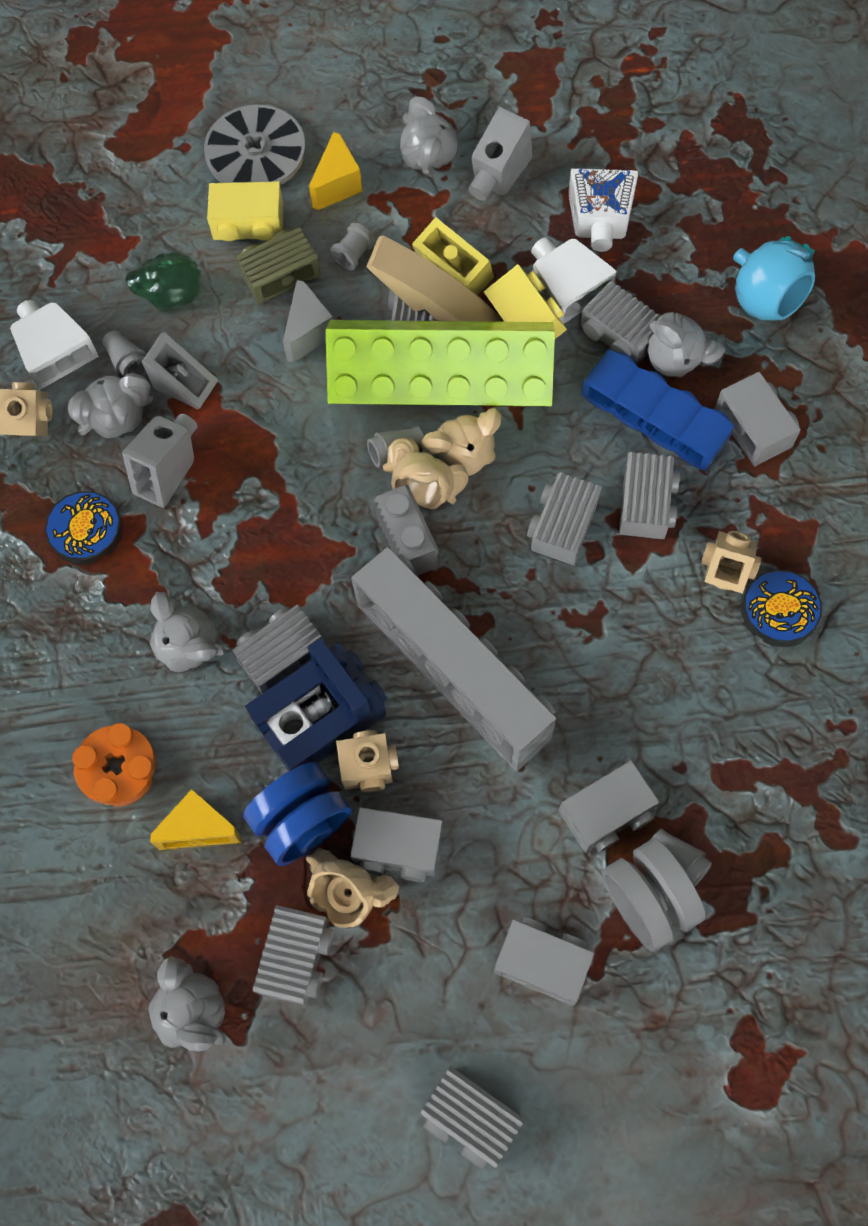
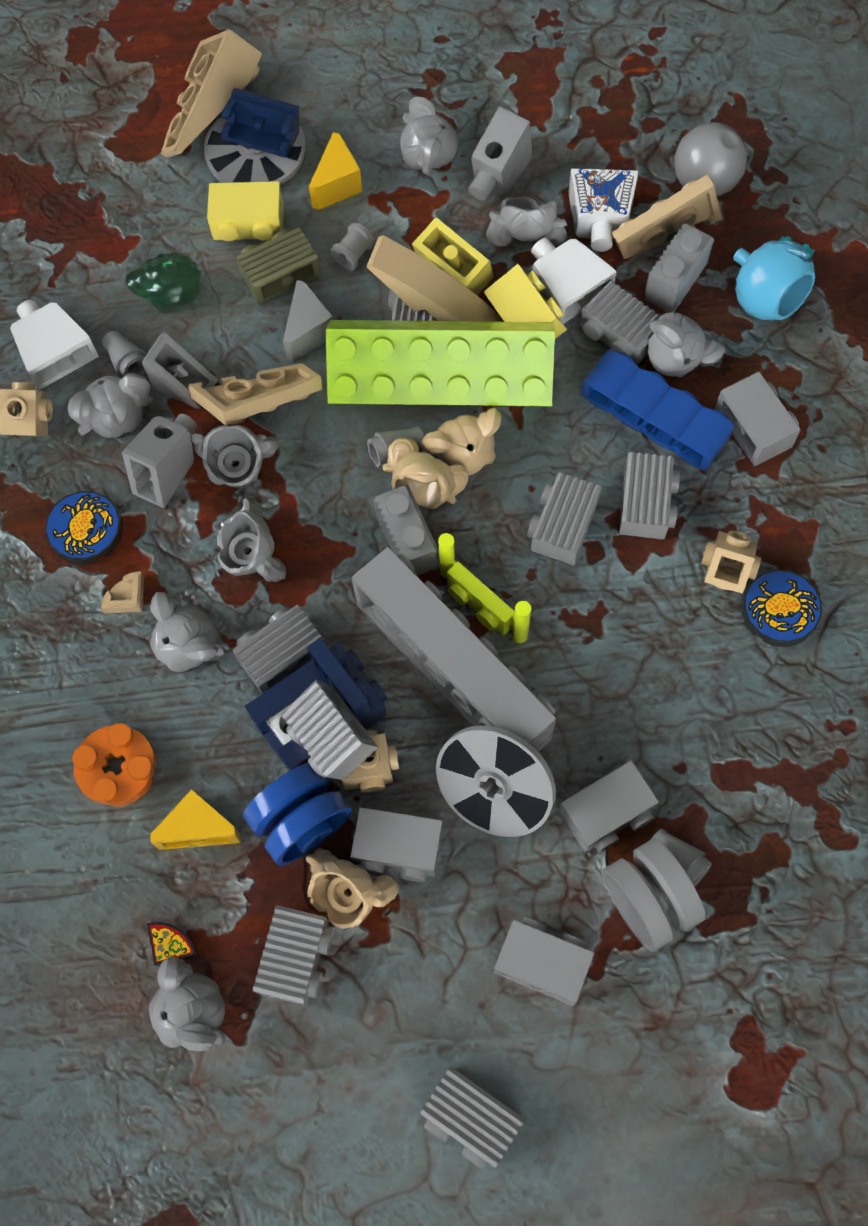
(125, 595): none -> tan tile
(169, 941): none -> tile
(215, 70): none -> tan wedge
(229, 445): none -> light grey hair
(244, 398): none -> tan wing
(244, 533): none -> light grey hair
(260, 122): none -> dark blue hinge
(328, 731): none -> light grey brick
(468, 589): none -> neon yellow plate
(522, 776): none -> light grey piece
(524, 221): none -> light grey hair
(678, 268): none -> light grey brick
(689, 206): none -> tan wing
(711, 151): none -> light grey piece

